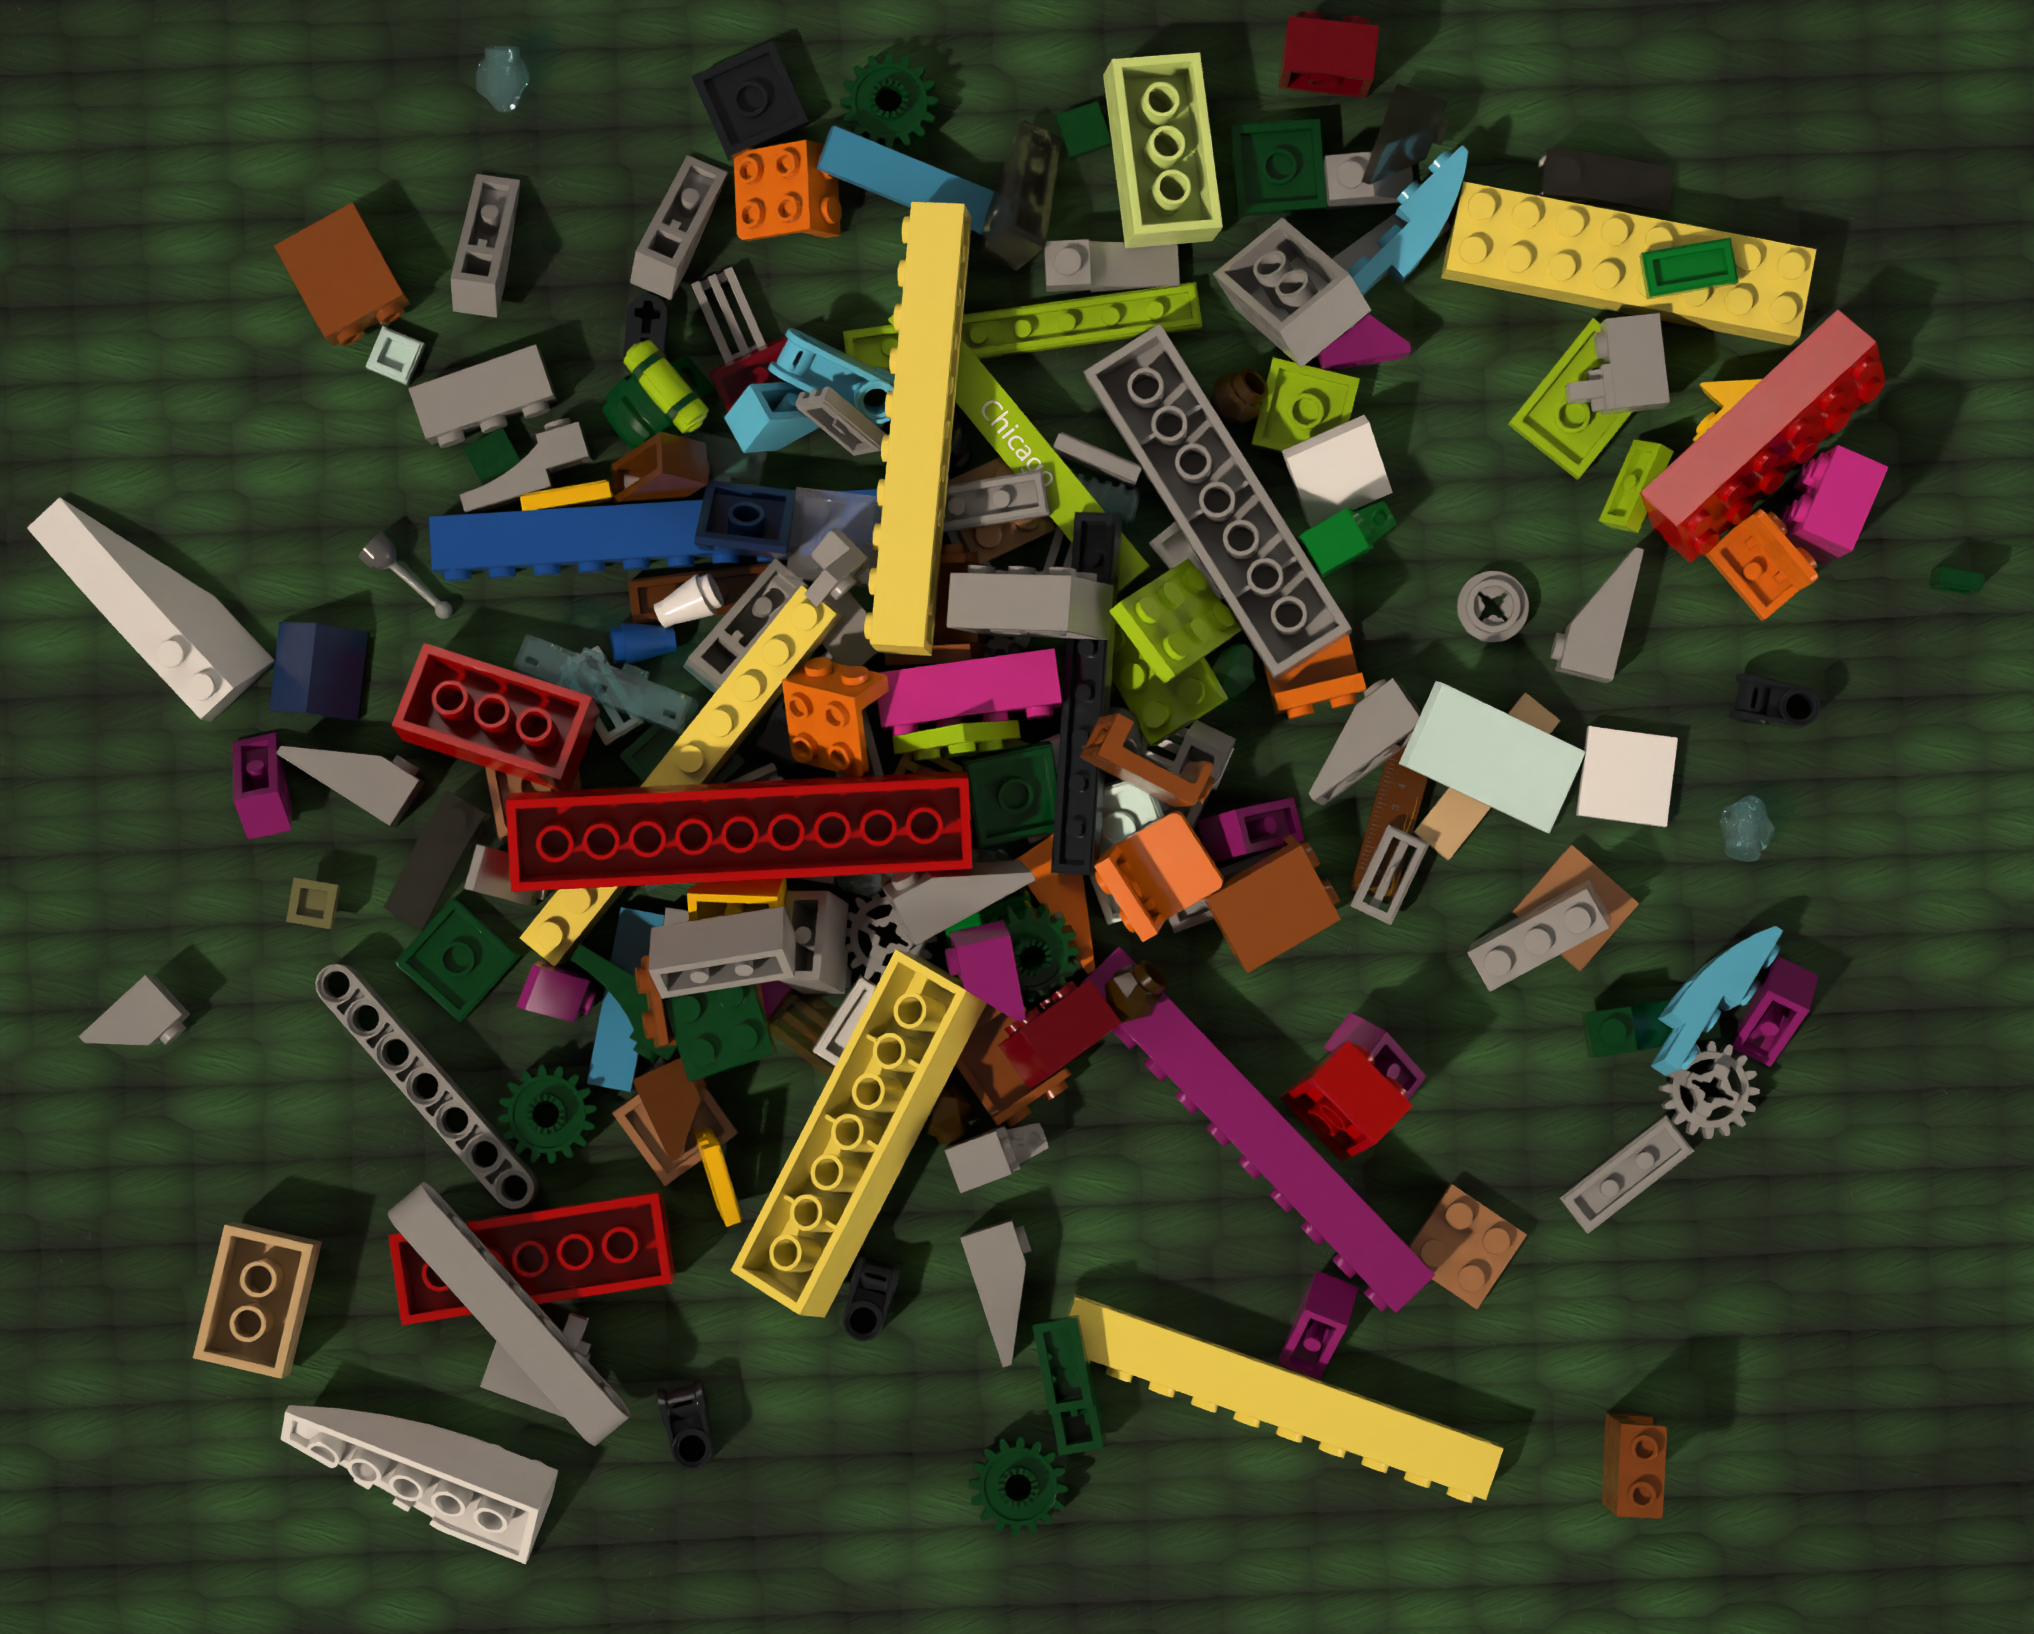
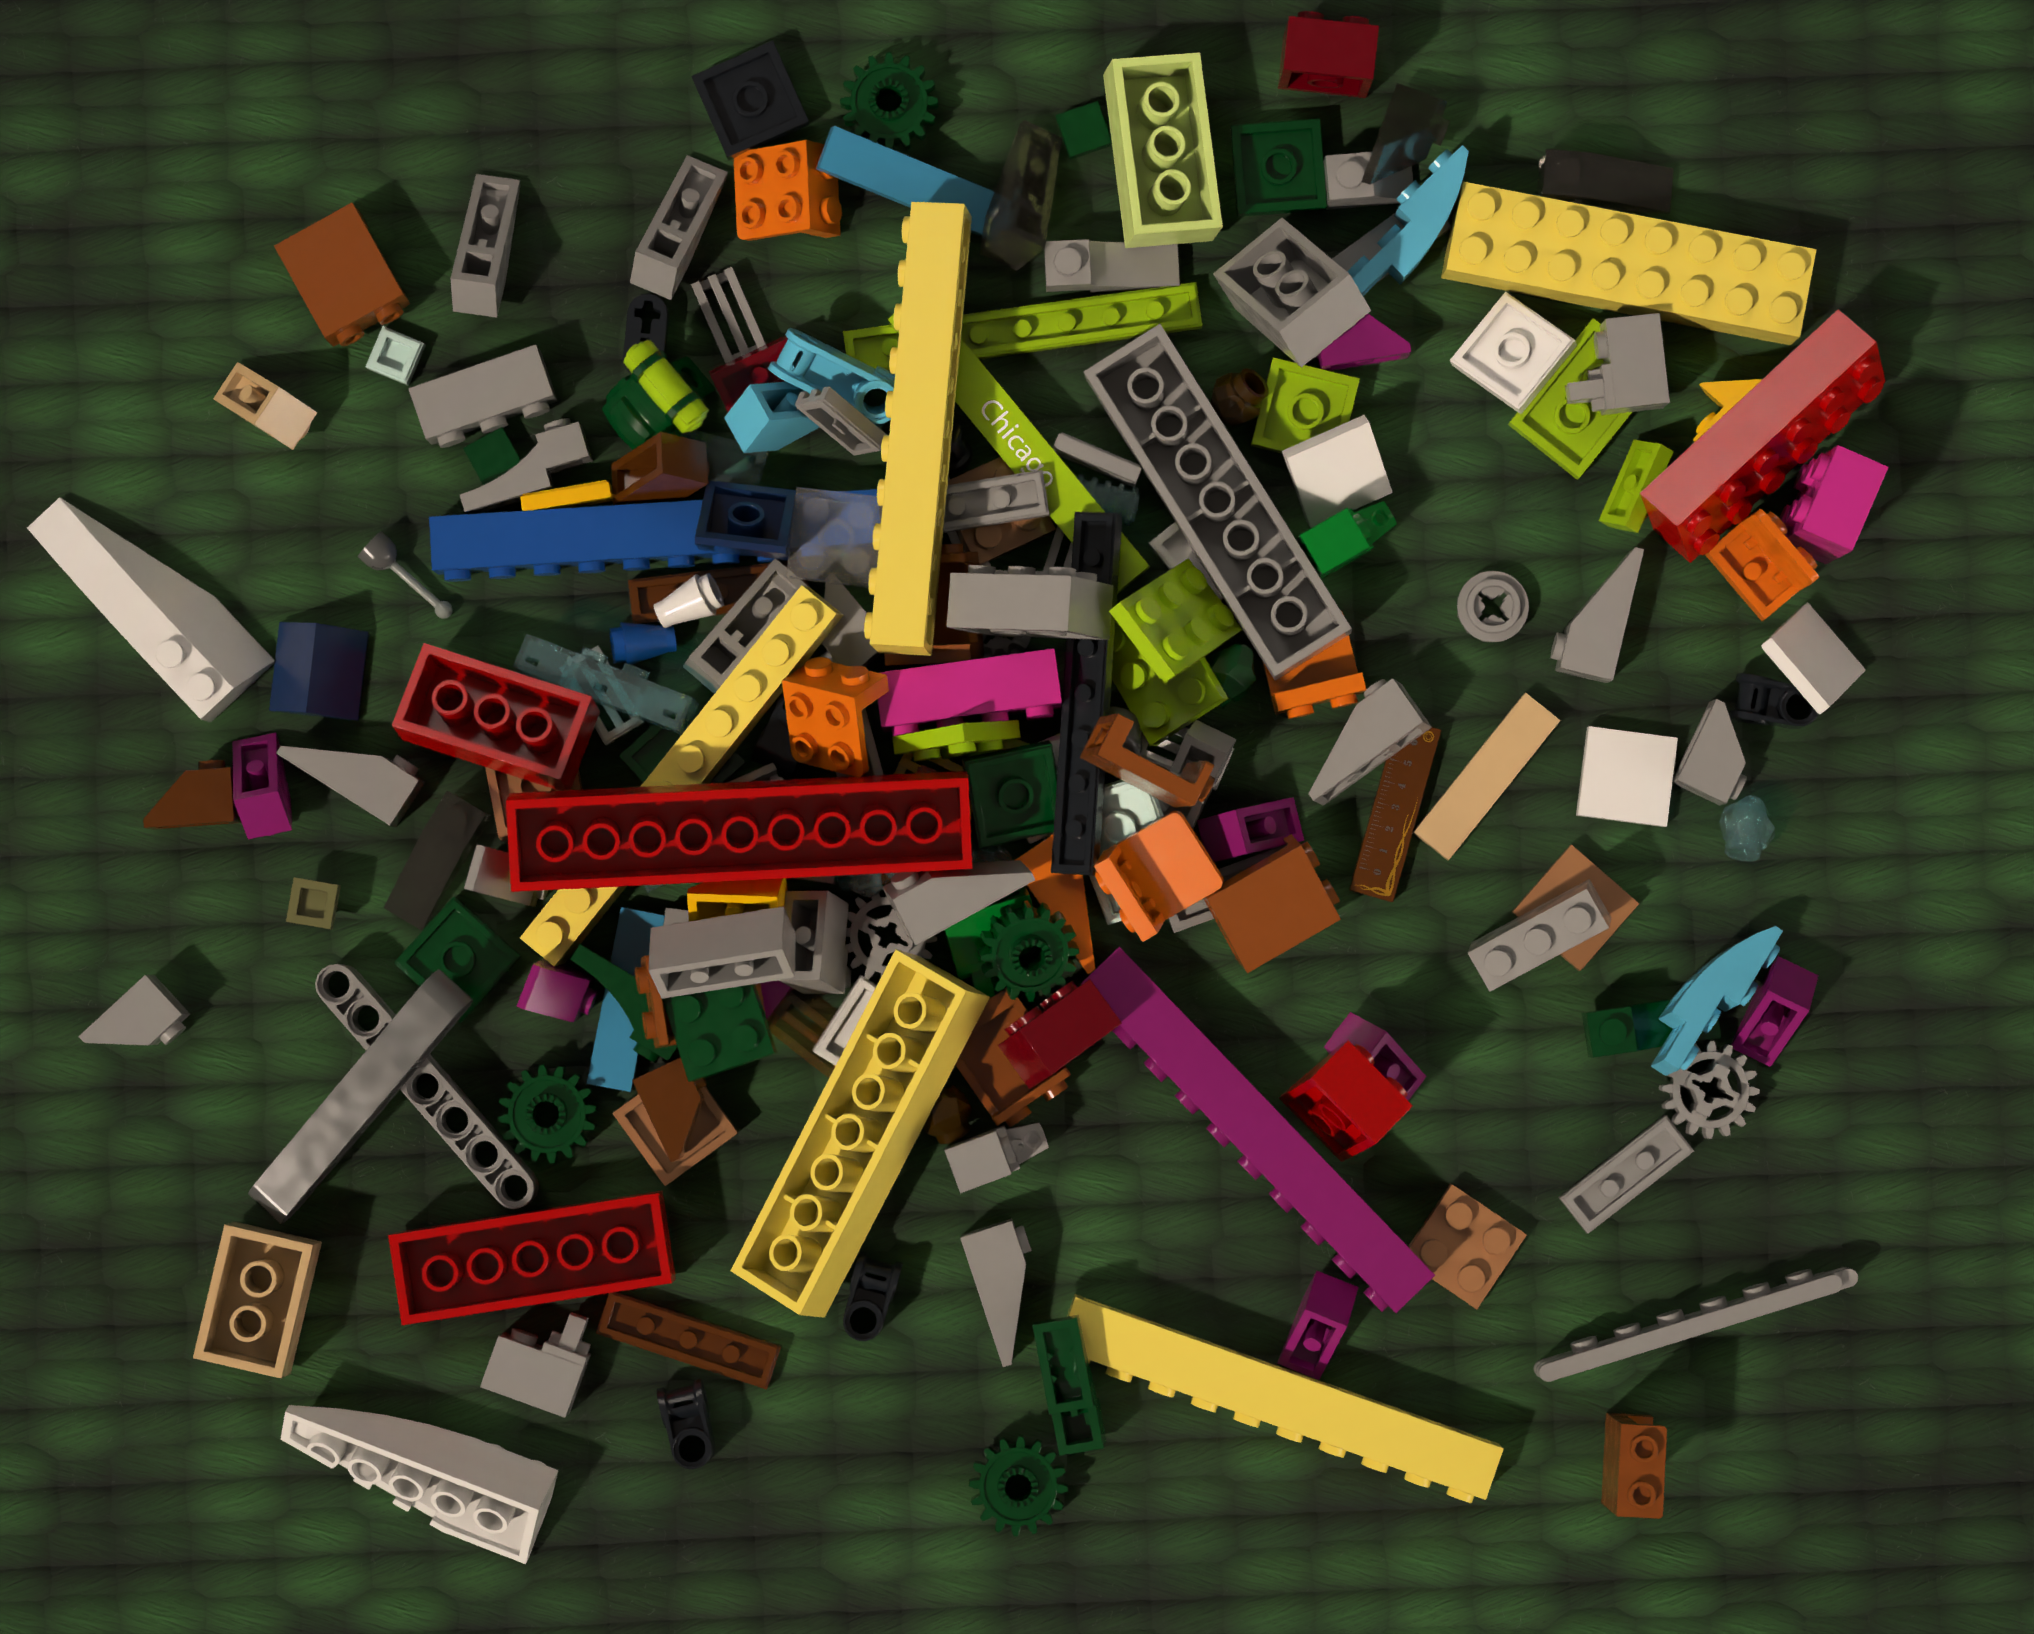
(197, 799): none -> reddish brown slope
(265, 405): none -> tan slope
(360, 1096): none -> dark grey beam
(502, 77): clear light blue rock -> none
(509, 1313): light grey beam -> none
(688, 1339): none -> reddish brown tile
(718, 1176): yellow tile -> none
(840, 562): light grey bracket -> none
(987, 966): magenta slope -> none
(1135, 990): dark brown rock -> none
(1373, 909): light grey tile -> none
(1492, 757): light aqua tile -> none
(1513, 352): none -> white tile
(1675, 1326): none -> light grey hinge
(1688, 268): green tile -> none
(1713, 758): none -> light grey slope
(1813, 658): none -> white tile
(1956, 580): dark green tile -> none

